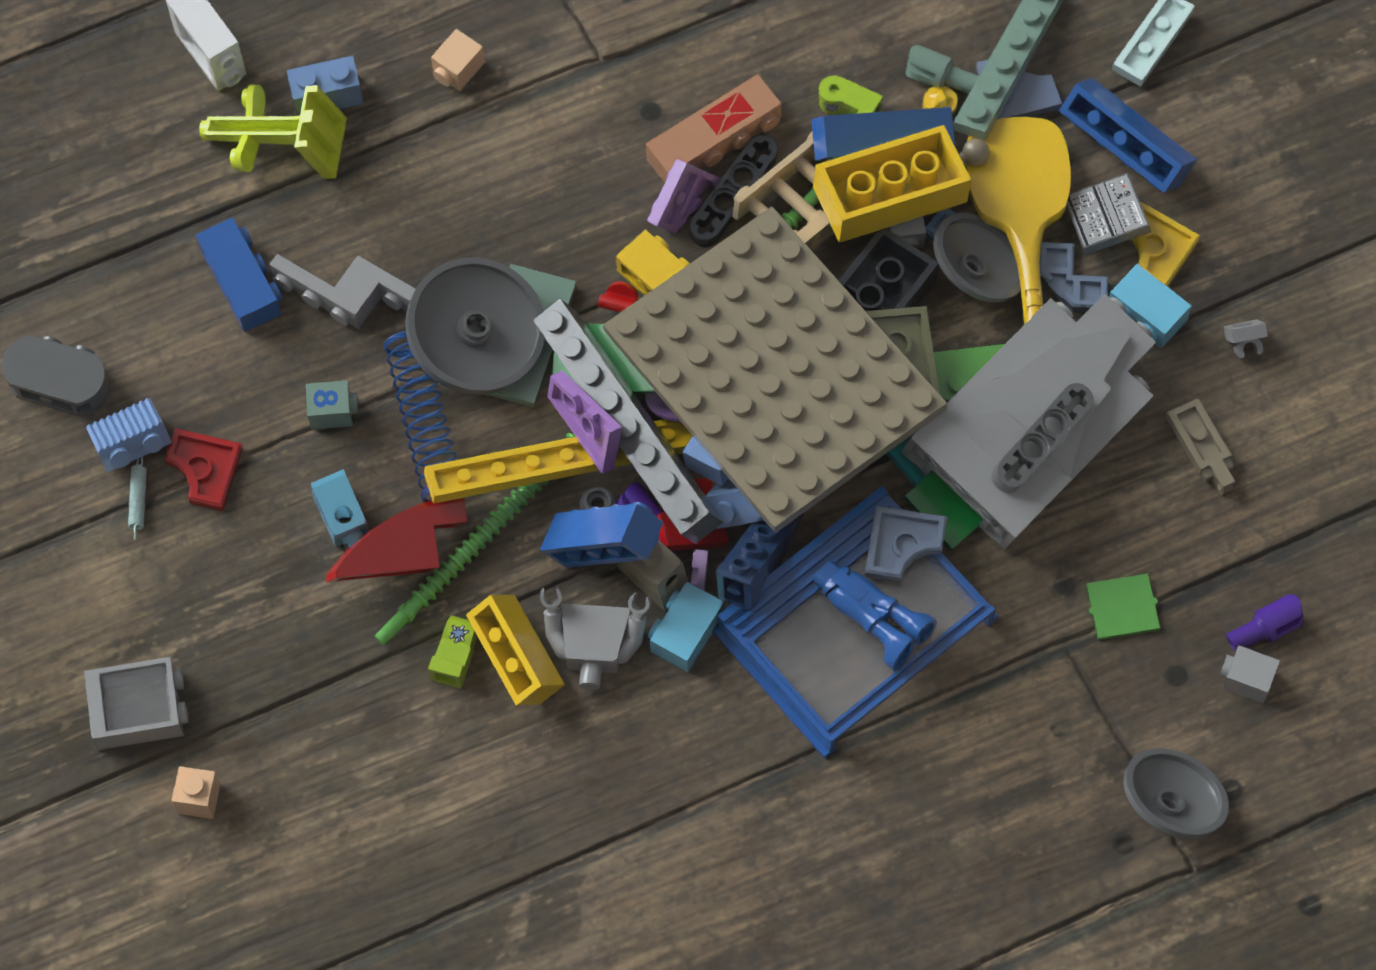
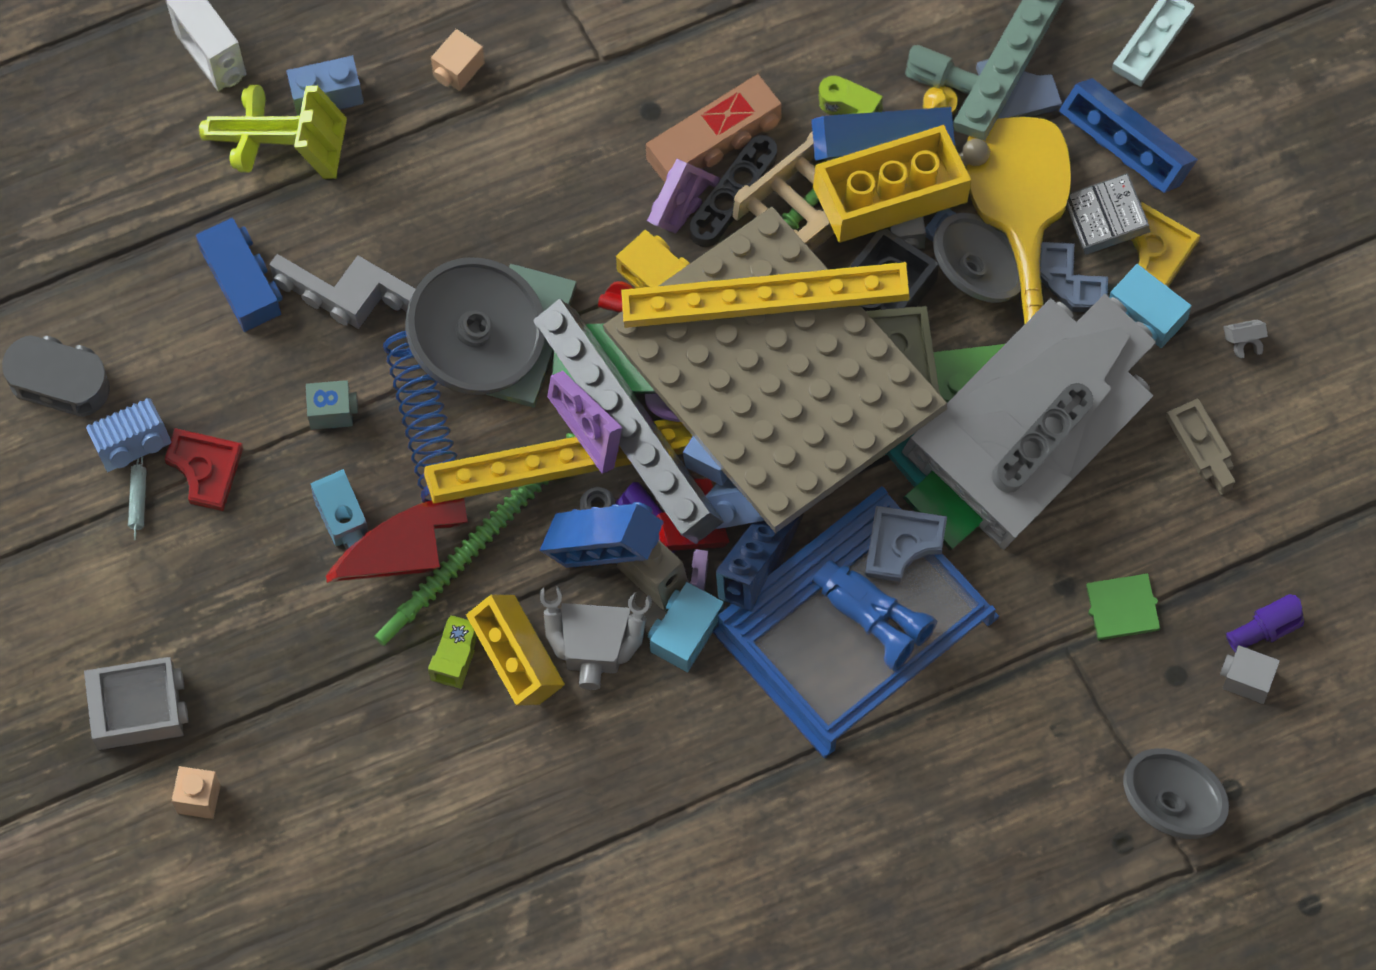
(765, 295): none -> yellow plate

